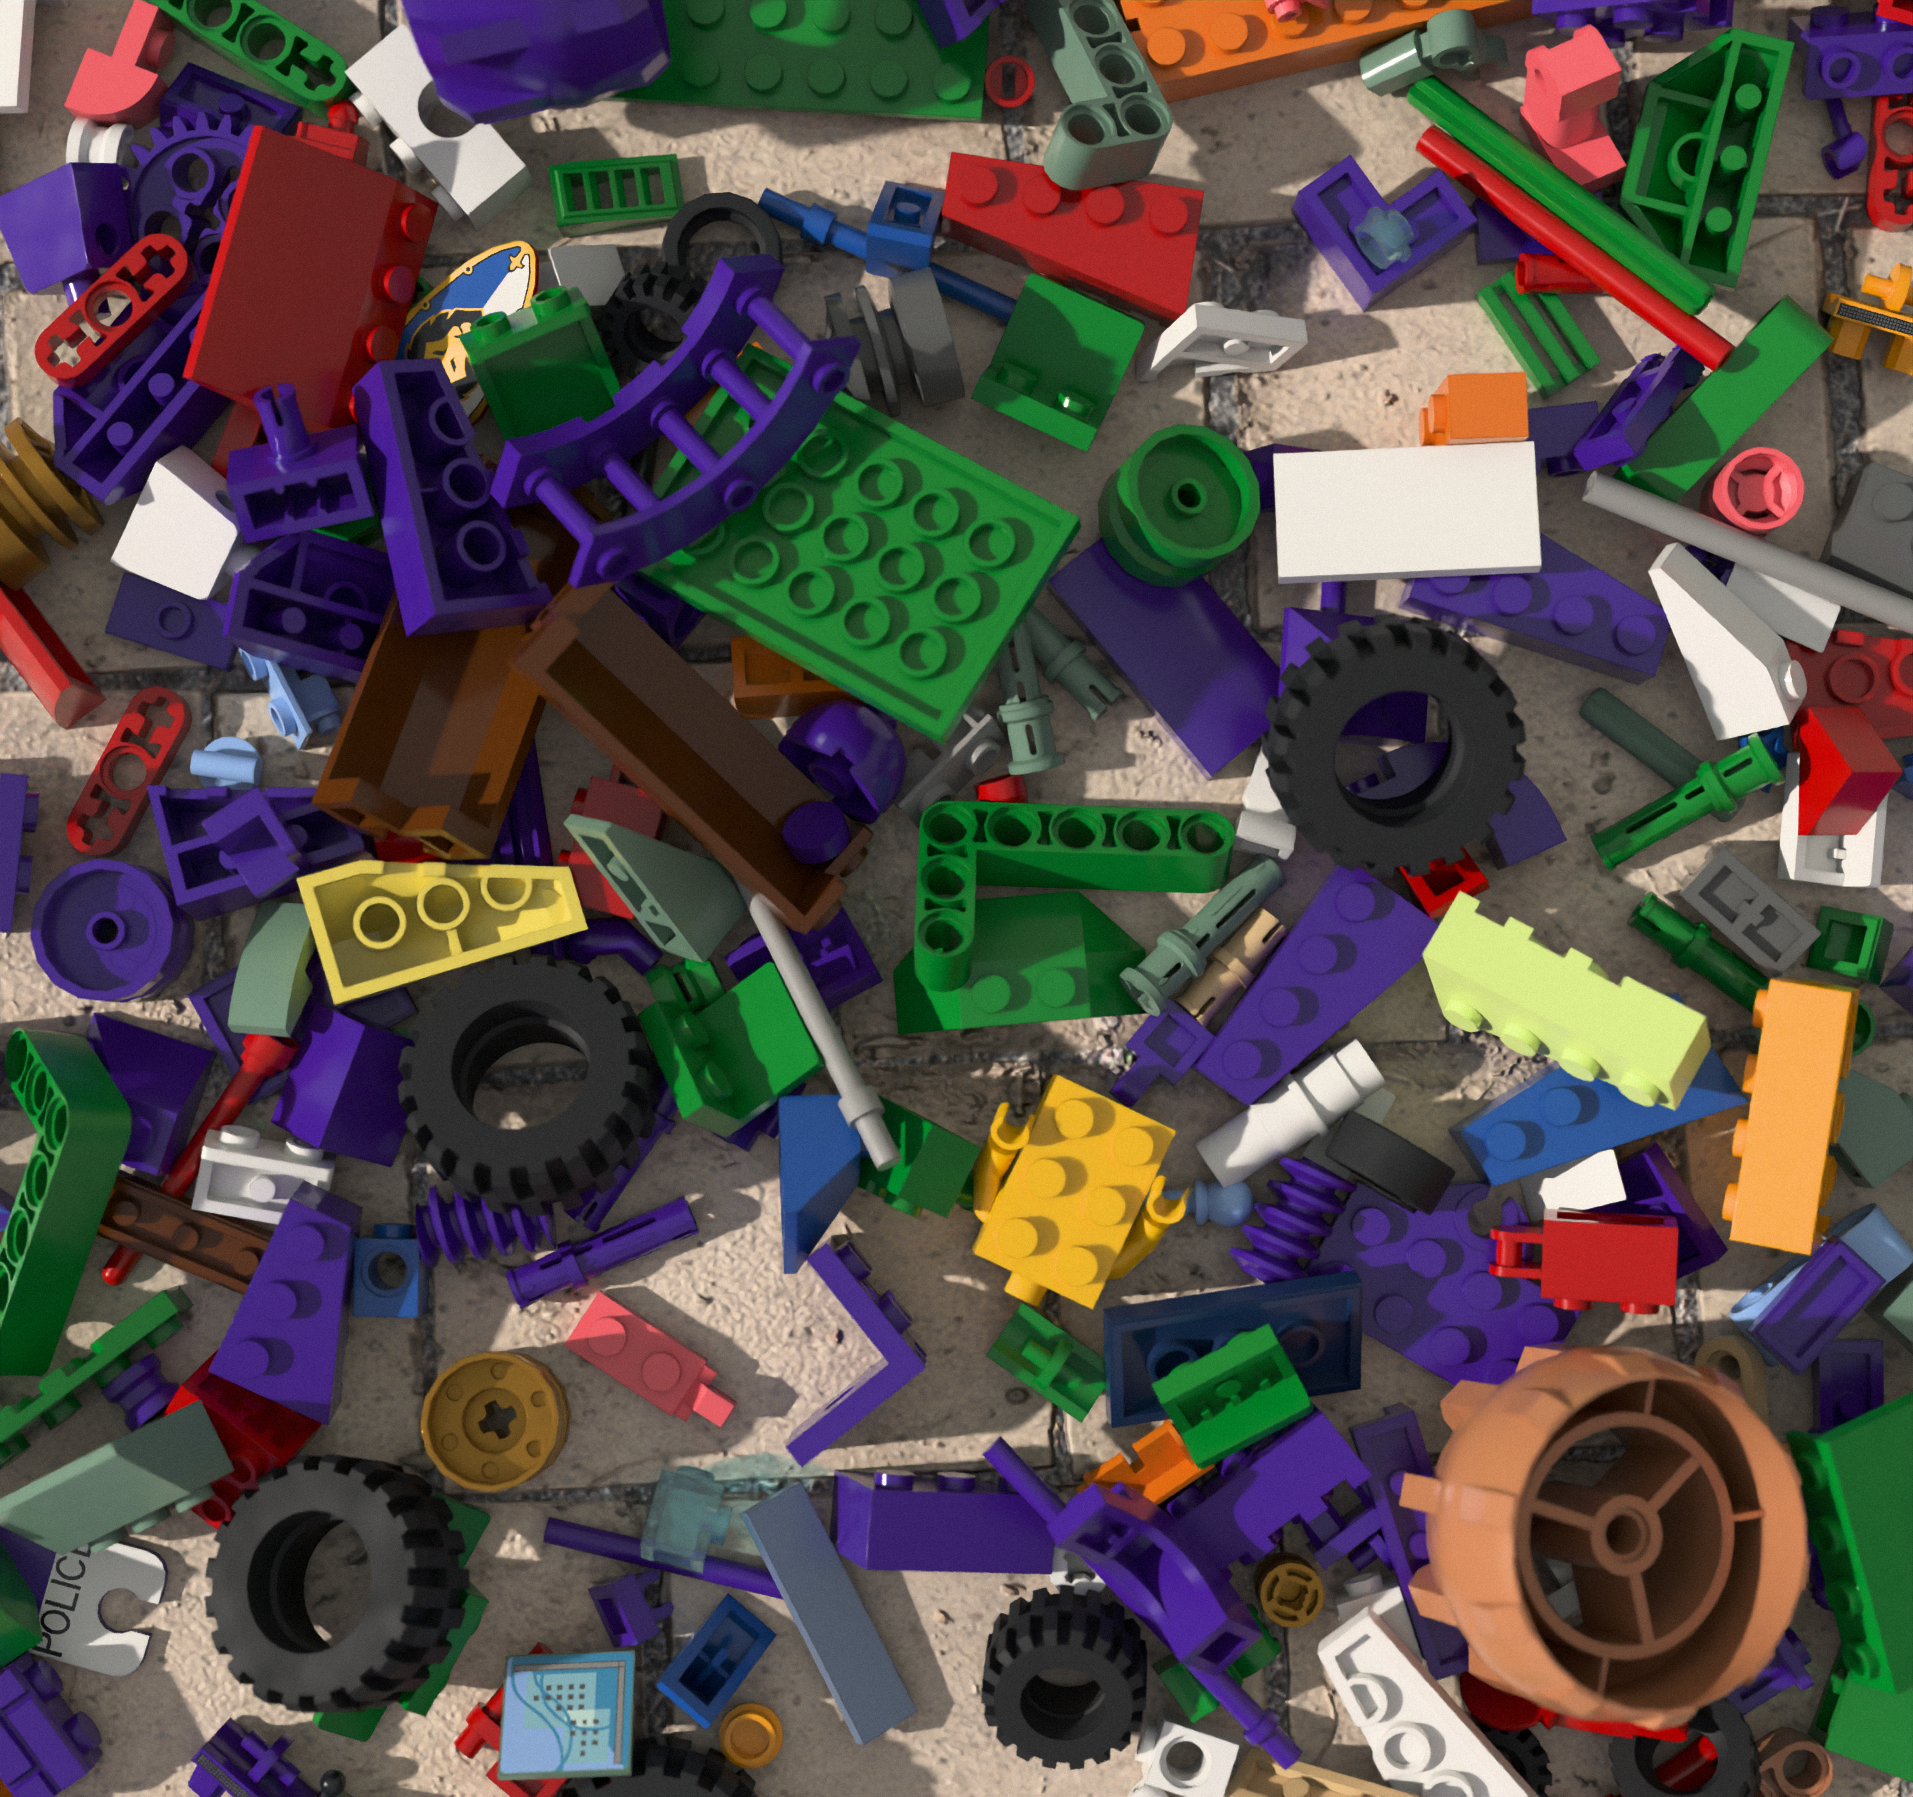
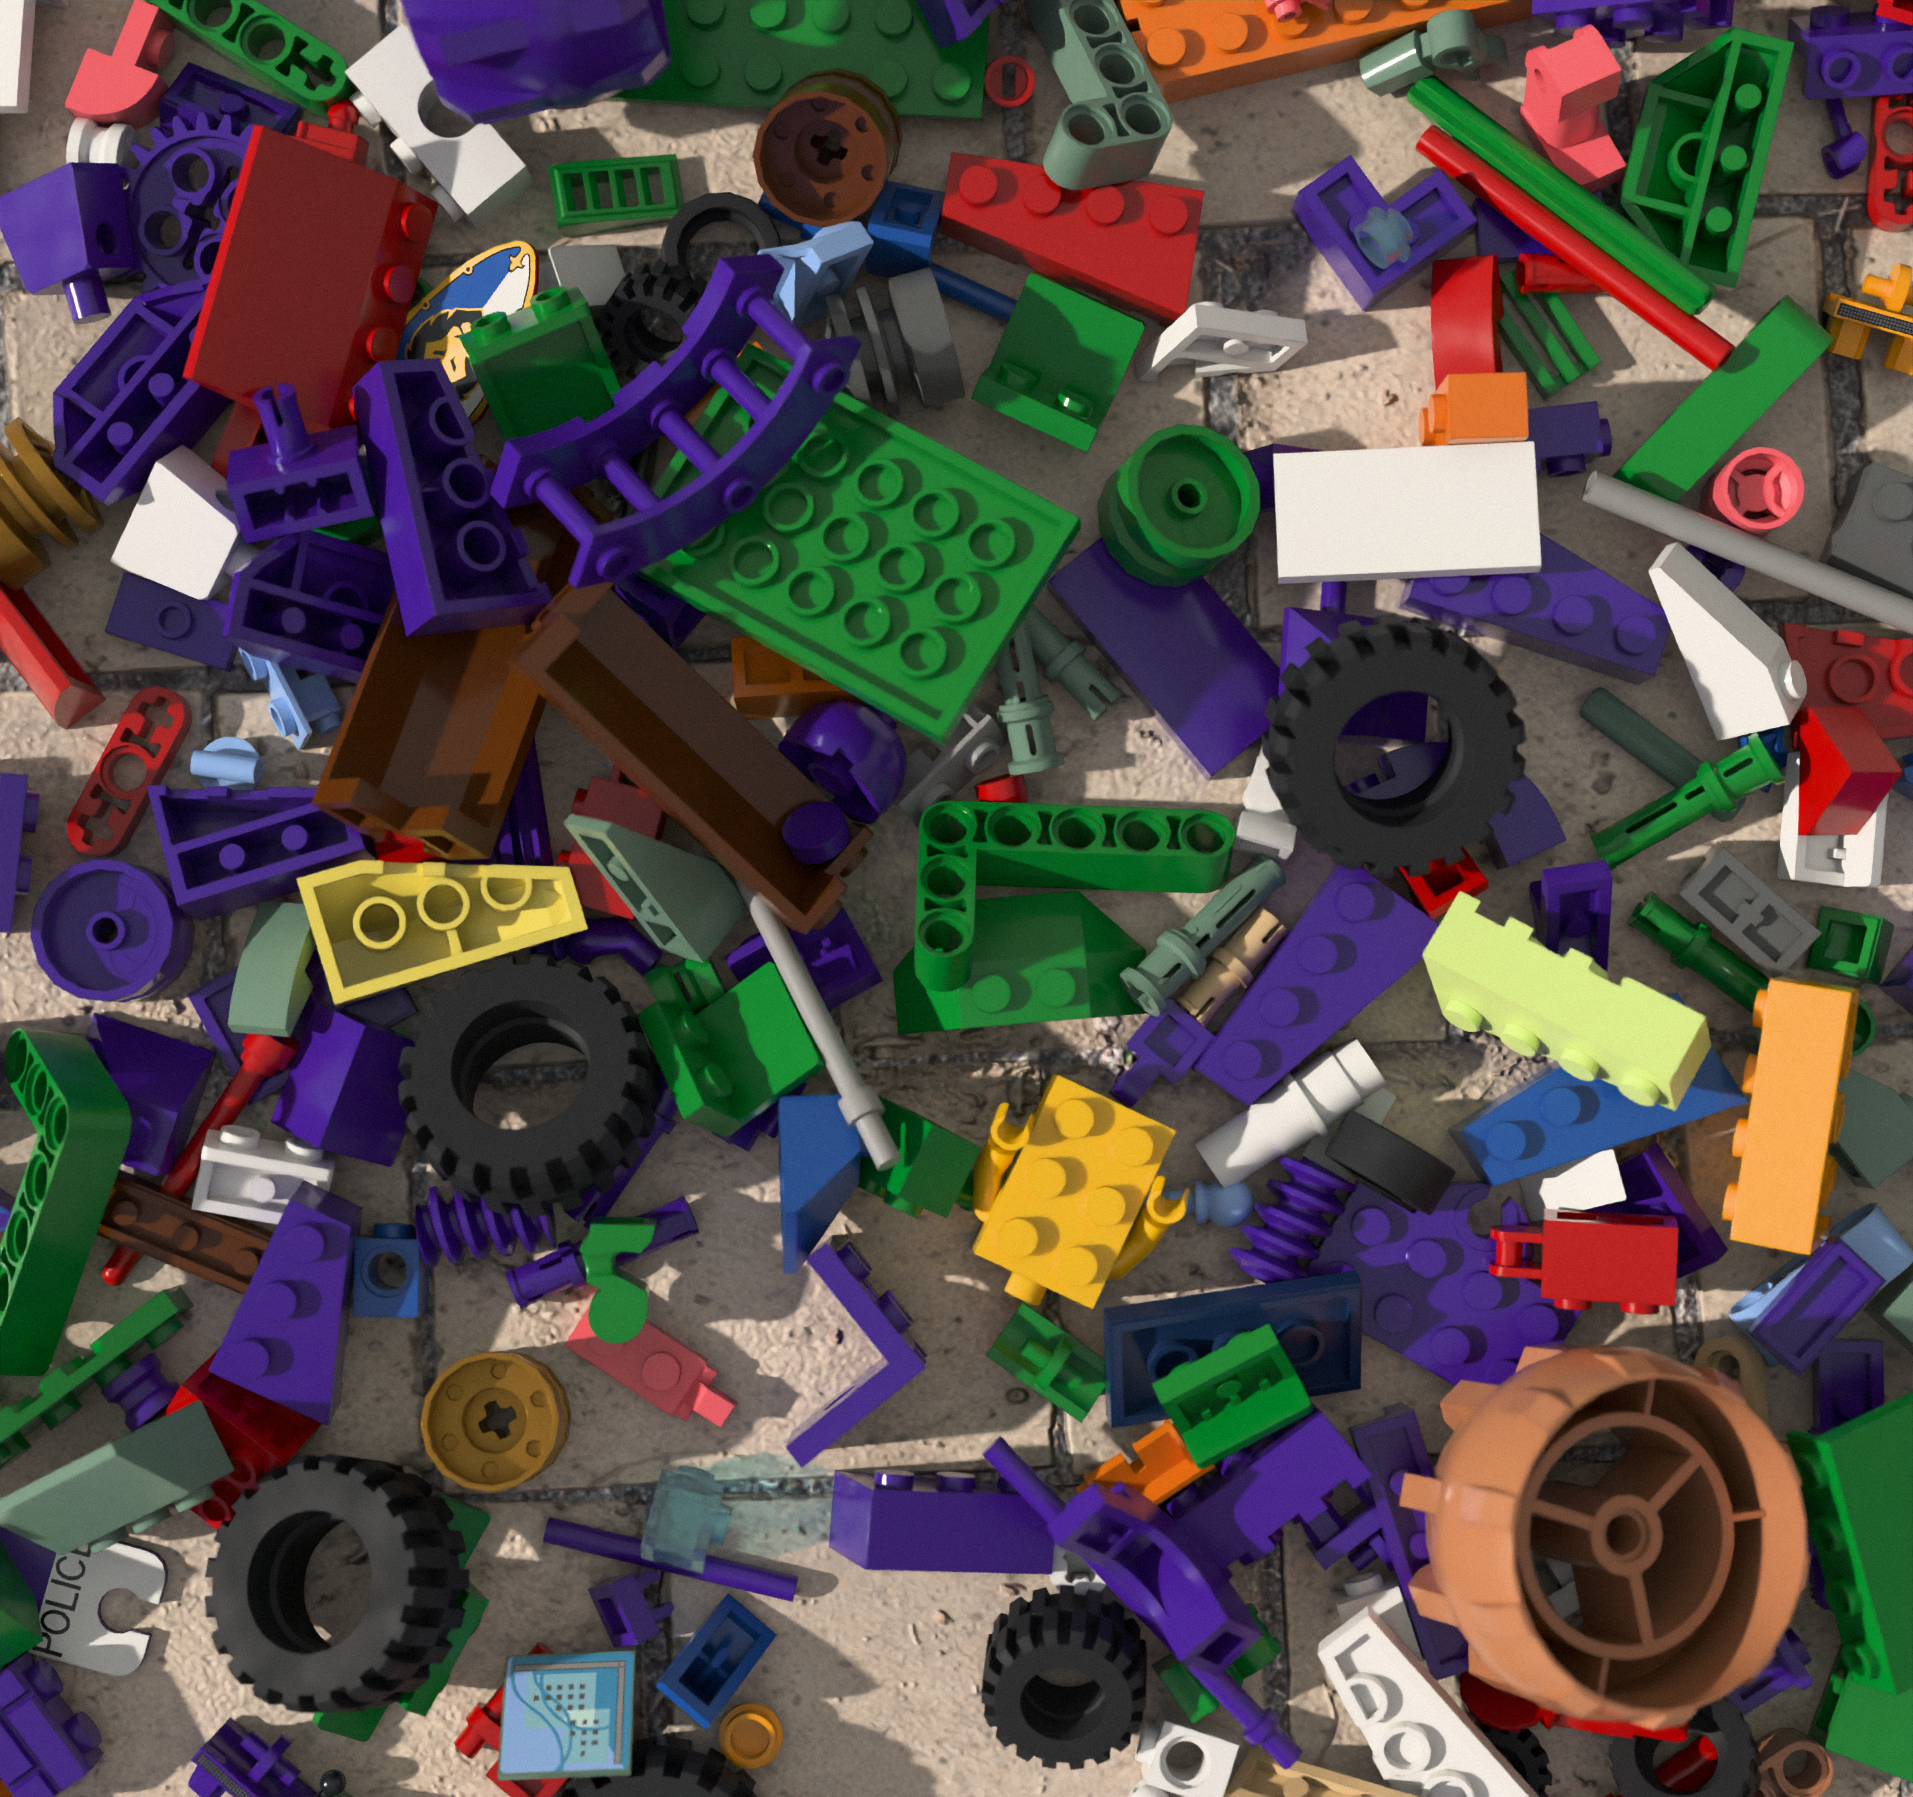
(114, 282): red beam -> none
(258, 842): dark purple panel -> none
(621, 1298): none -> green leg
(793, 155): none -> reddish brown wheel
(819, 269): none -> light blue slope
(828, 1613): sand blue tile -> none
(1282, 1578): pearl gold wheel -> none
(1465, 316): none -> red slope
(1574, 909): none -> dark purple slope
(1636, 409): dark purple hinge -> none
(1785, 608): white sticker -> none

